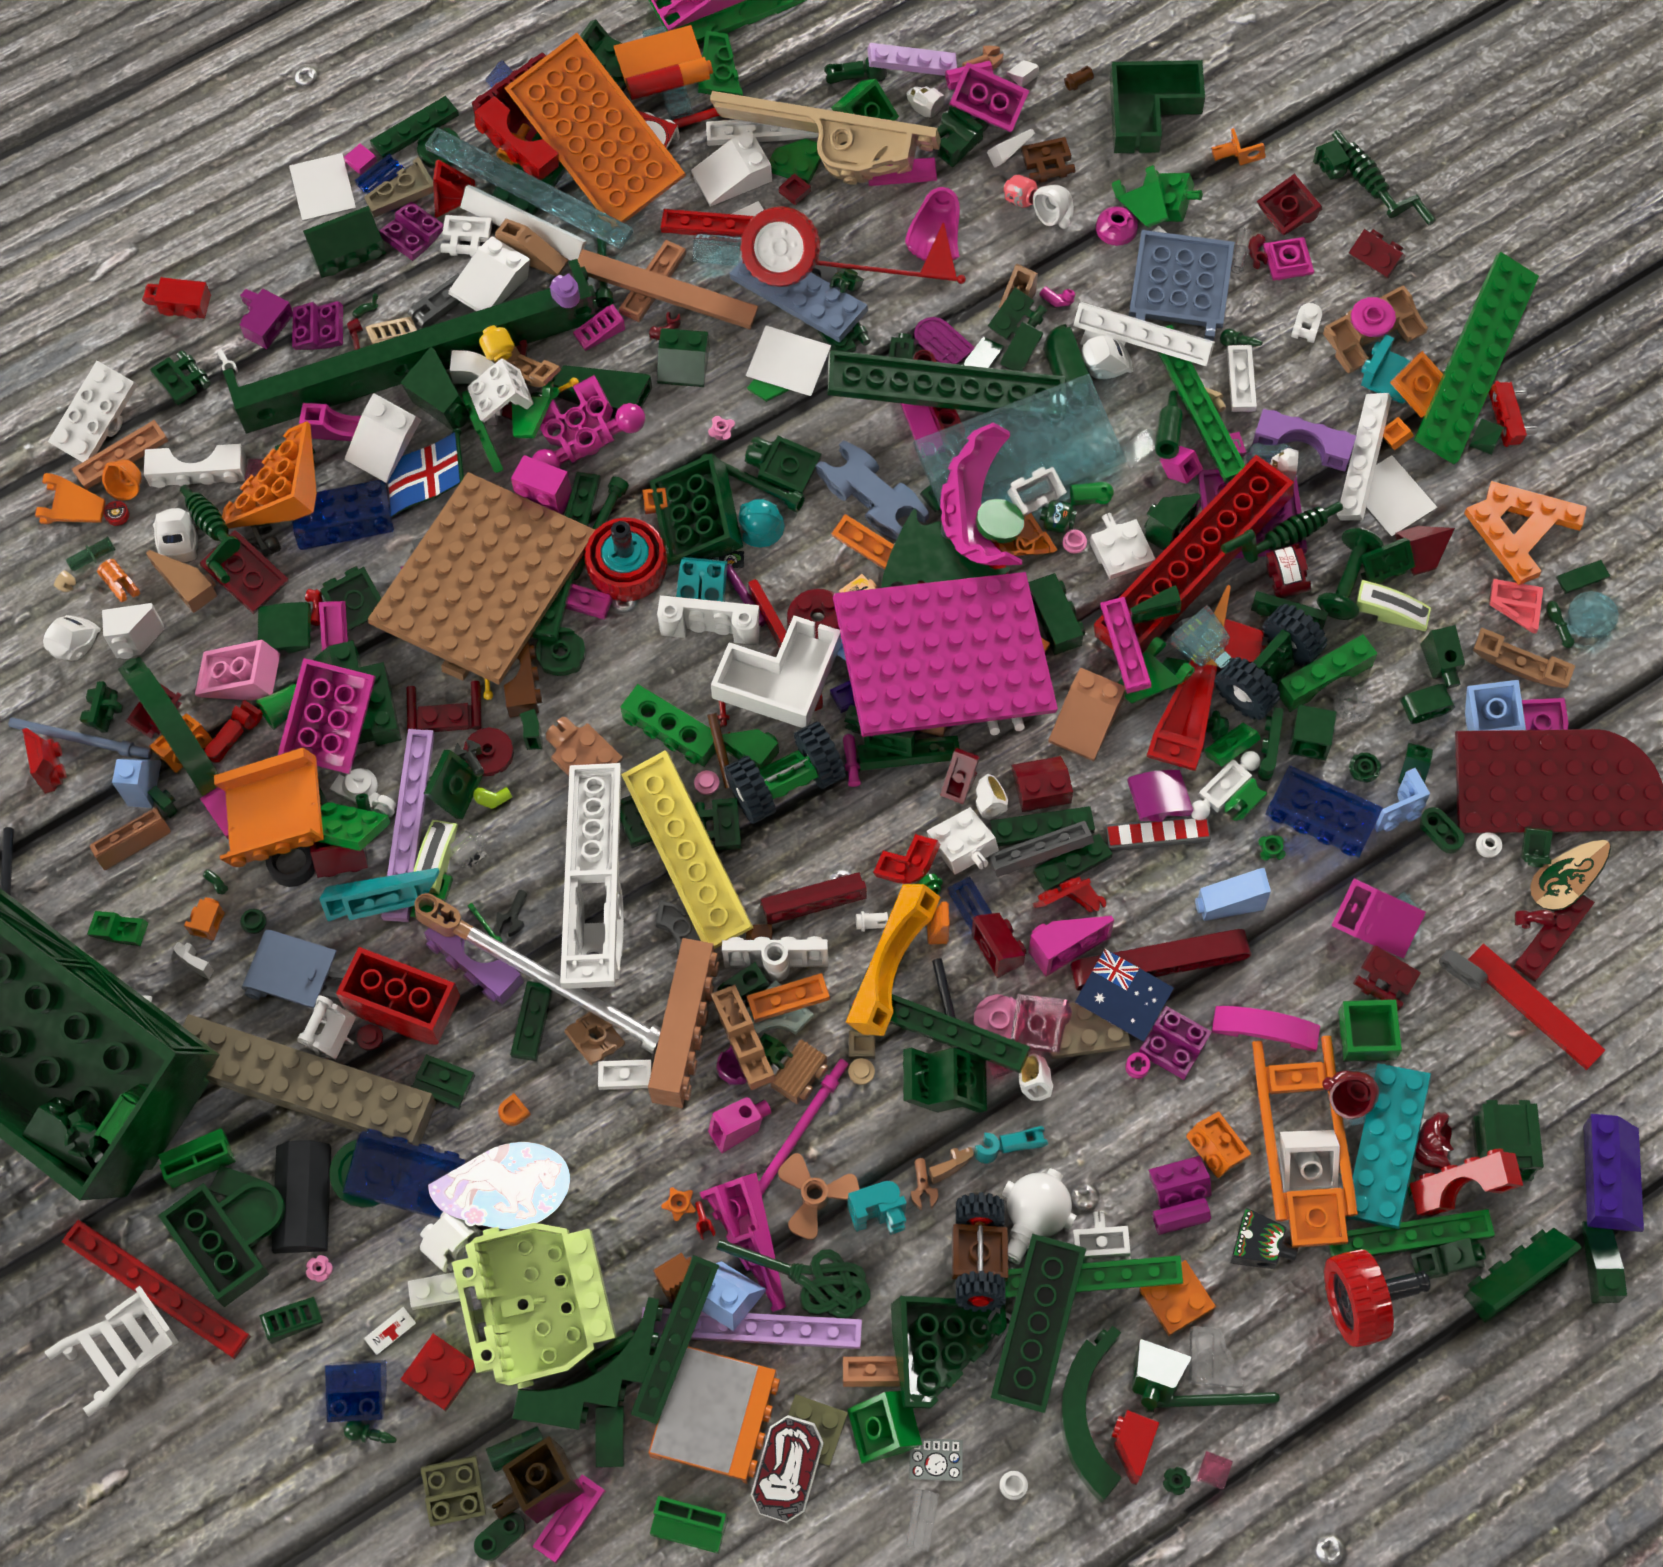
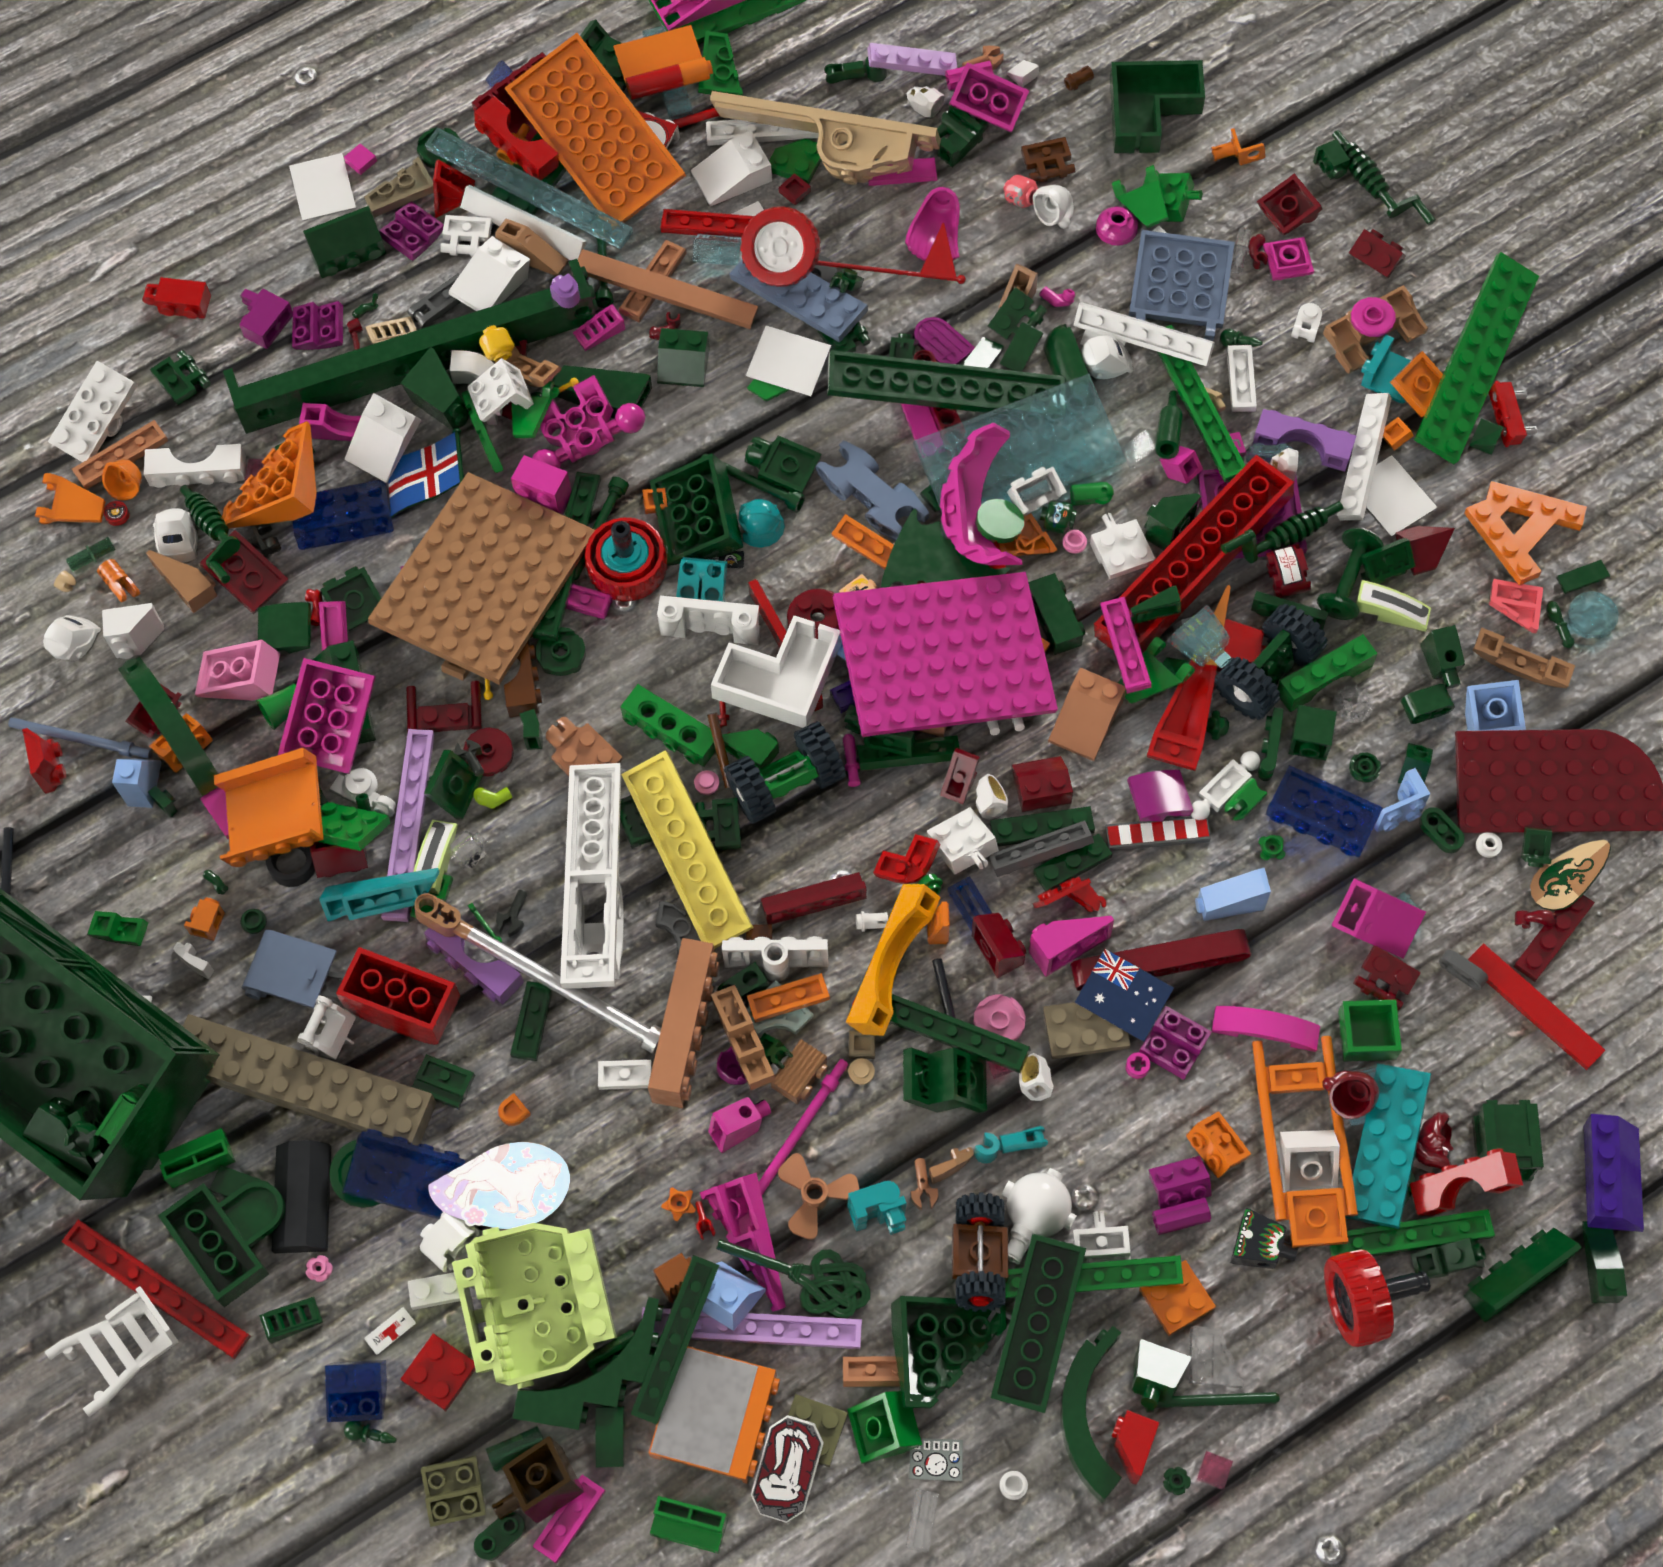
(103, 706): dark green hips -> none
(130, 838): nougat slope -> none
(226, 363): white hand -> none
(245, 716): red piece -> none
(369, 1037): dark red plate -> none
(377, 174): clear blue tile -> none
(381, 706): dark green brick -> none
(413, 127): dark green plate -> none
(592, 1049): medium nougat piece -> none
(721, 434): bright pink plate -> none
(741, 591): magenta bar -> none
(867, 100): green slope -> none
(1004, 150): white slope -> none
(1040, 1022): clear pink slope -> none
(1232, 744): green plate -> none
(1545, 714): dark pink tile -> none

